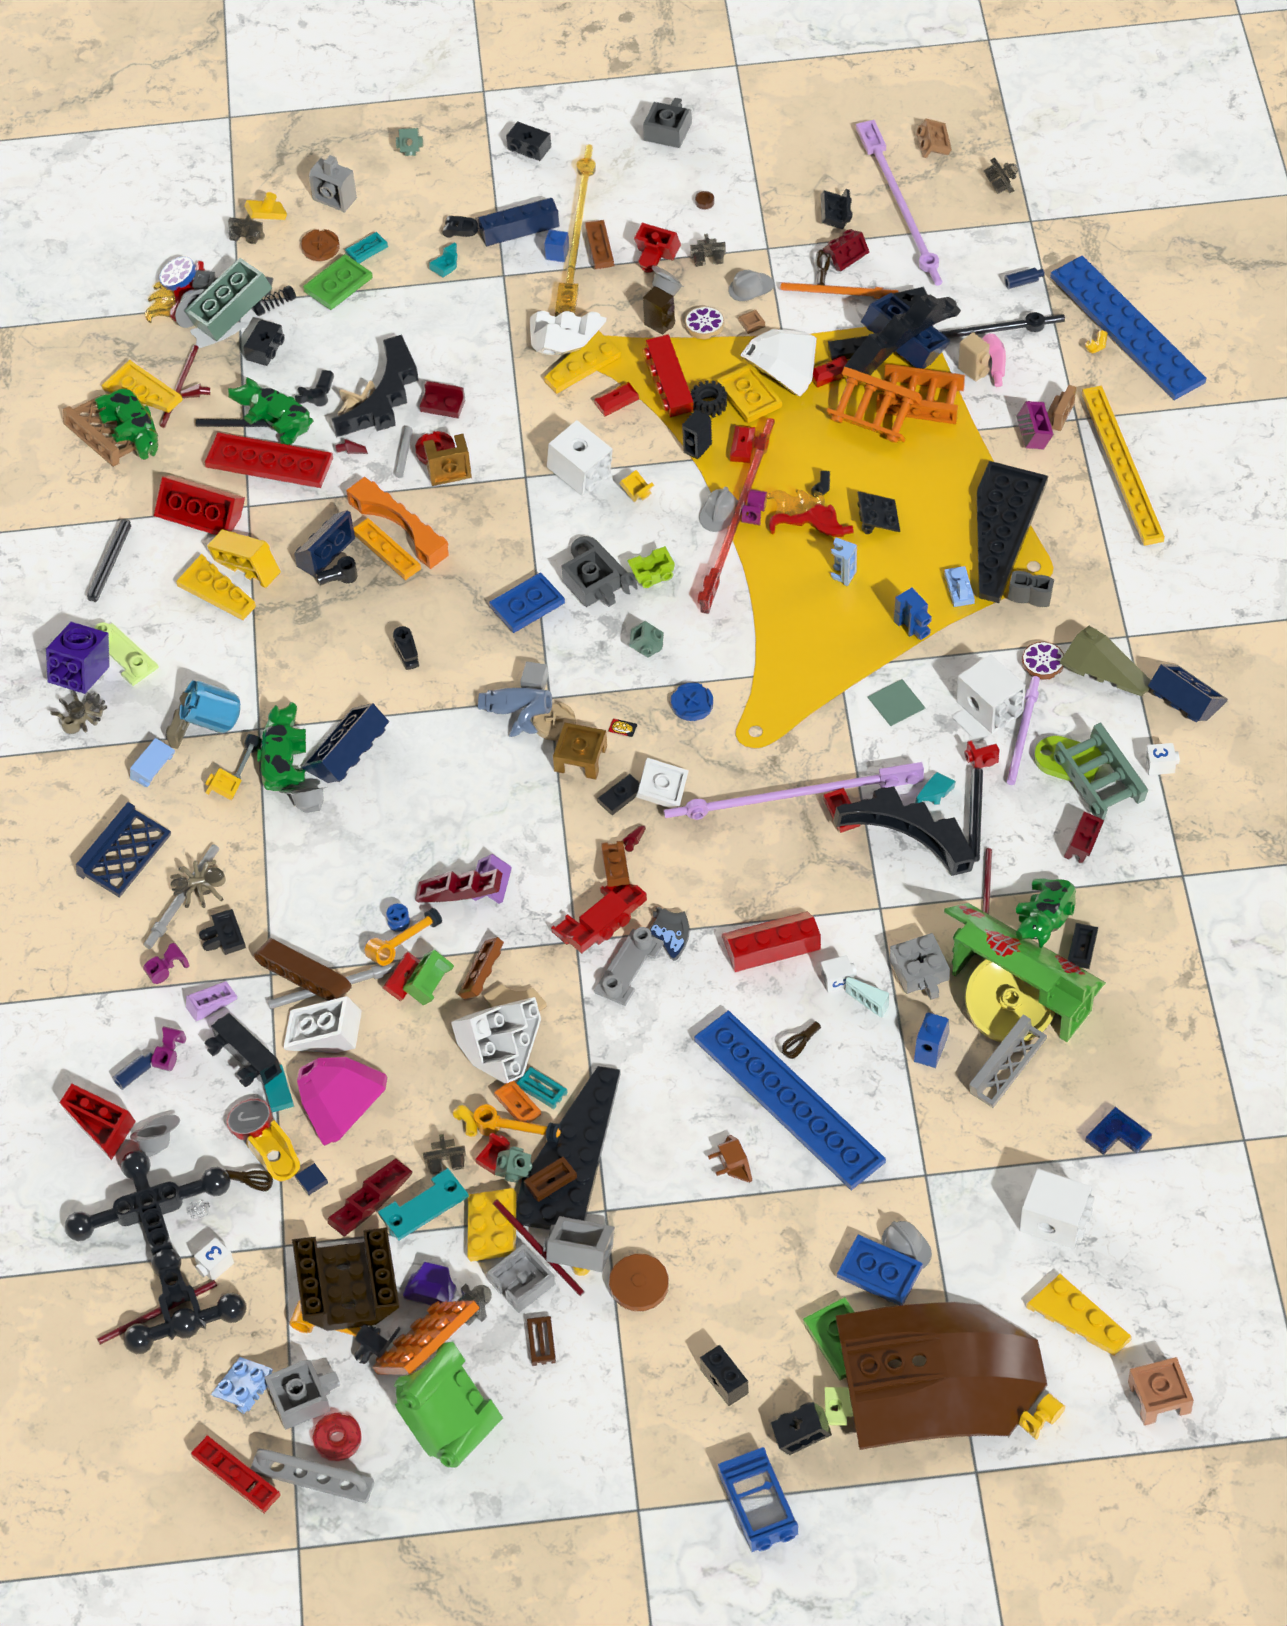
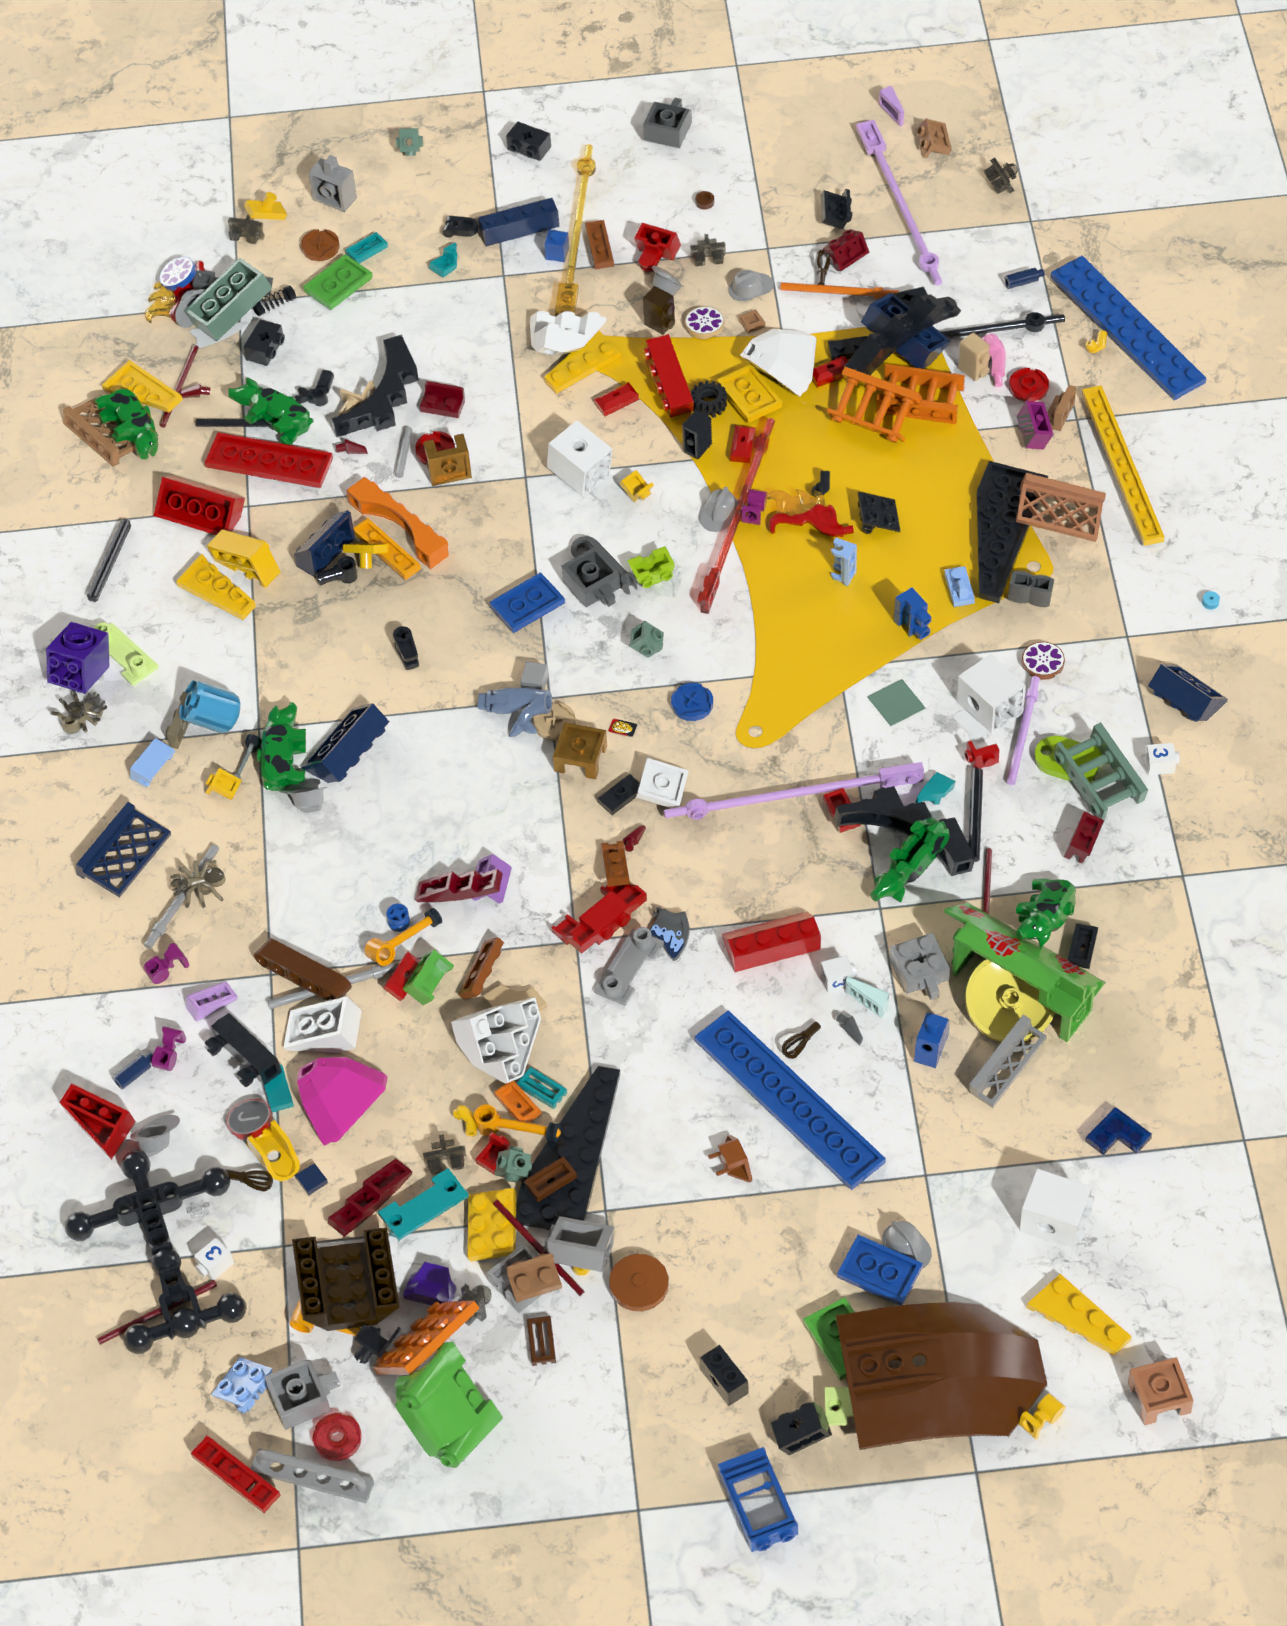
(228, 933): black hinge -> none
(365, 552): none -> yellow tile
(533, 1277): none -> medium nougat bracket
(851, 1027): none -> dark grey bar
(891, 105): none -> lavender slope
(911, 859): none -> green animal
(1029, 384): none -> red tile
(1067, 493): none -> nougat fence
(1098, 656): olive wedge -> none
(1210, 600): none -> medium azure piece

